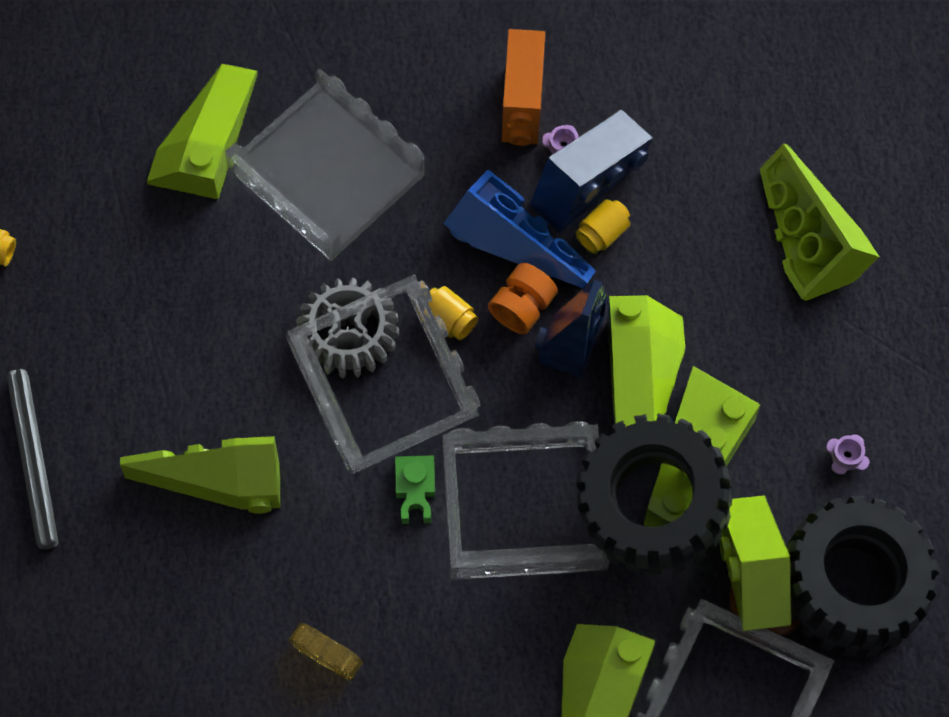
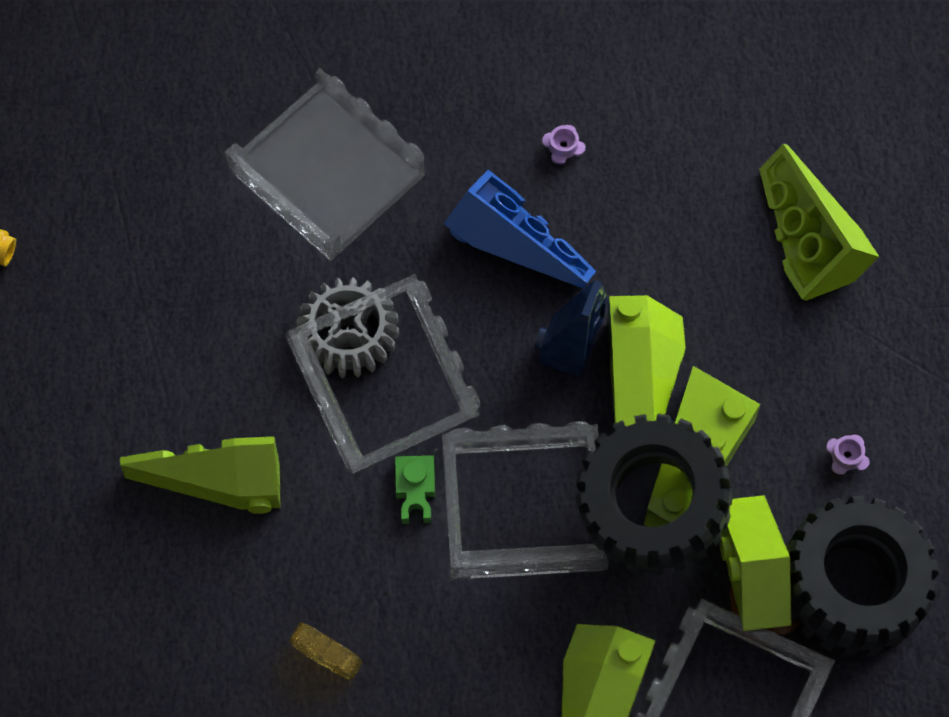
(32, 459): dark grey axle -> none
(194, 150): lime wedge -> none
(454, 311): yellow brick -> none
(521, 300): orange wheel -> none
(523, 87): orange window -> none
(589, 169): dark blue wedge -> none
(603, 226): yellow brick -> none

